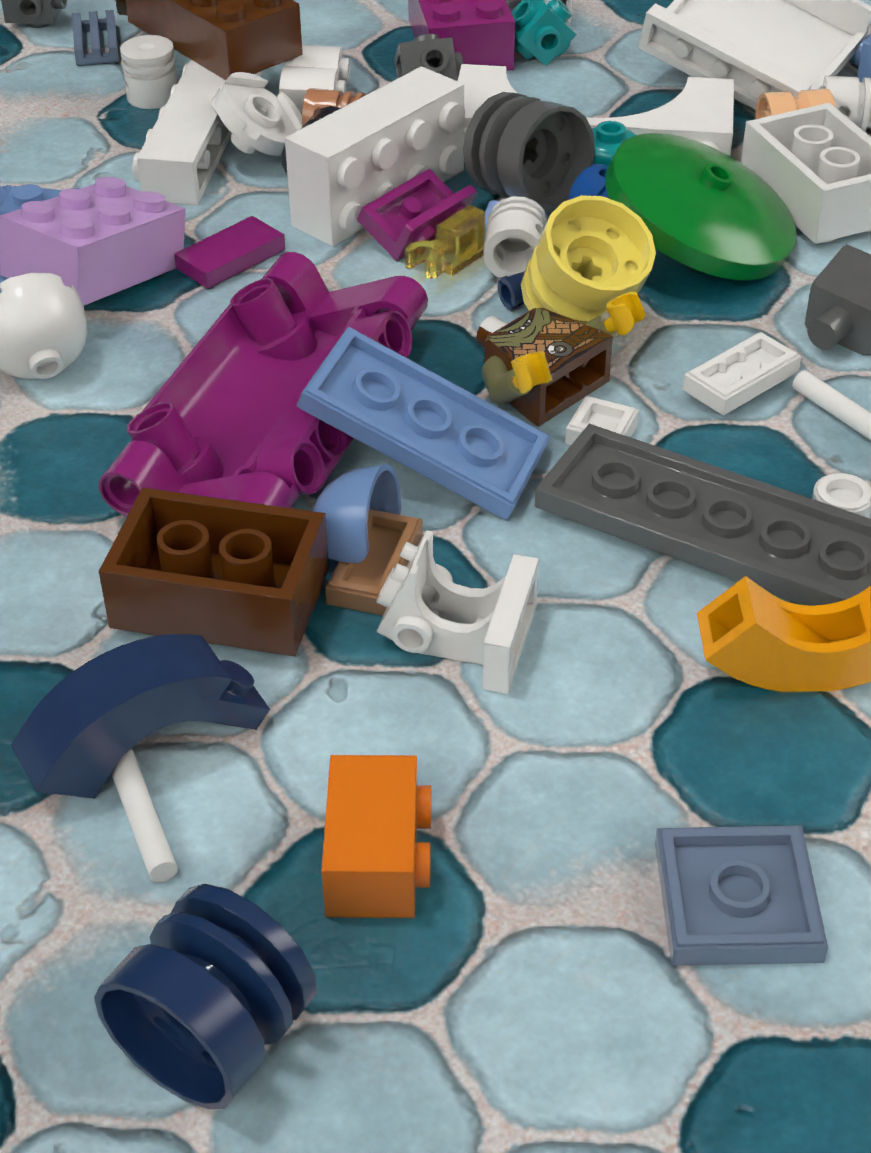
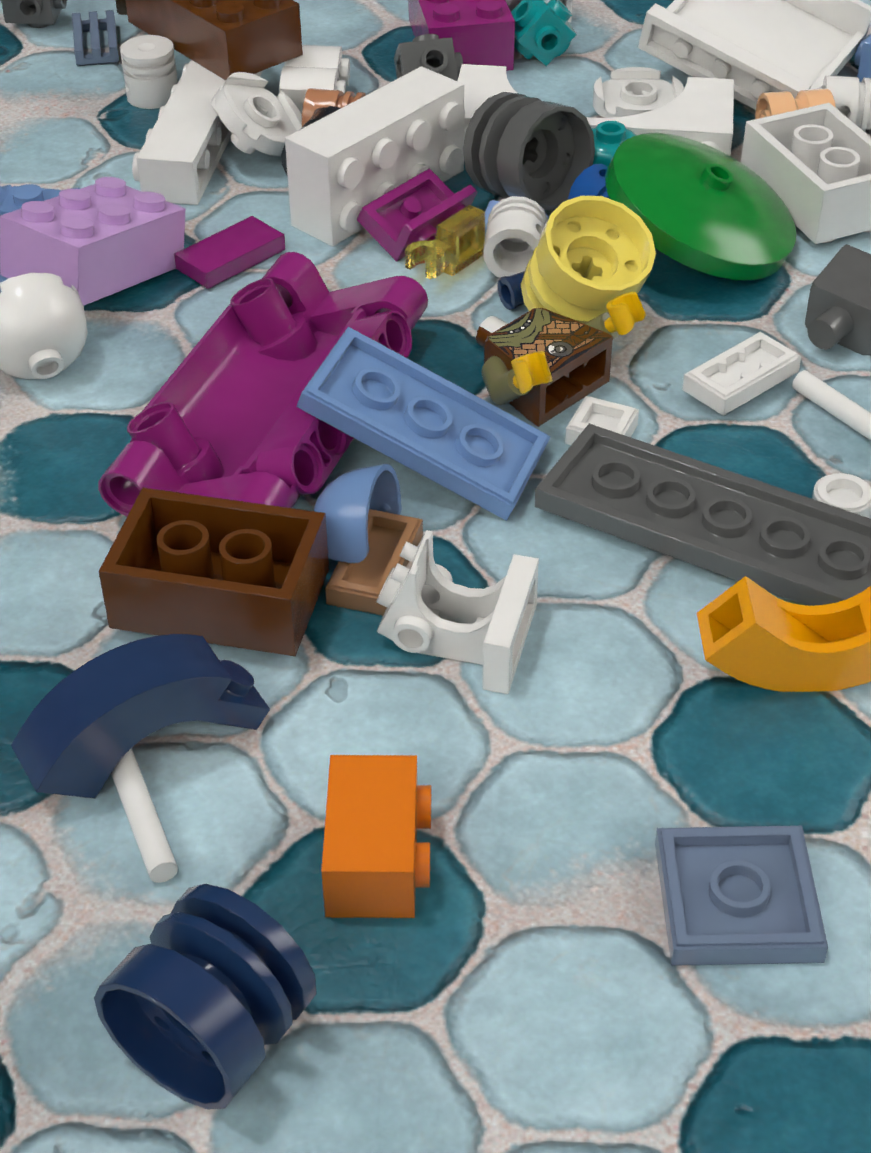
(633, 92): none -> white plate

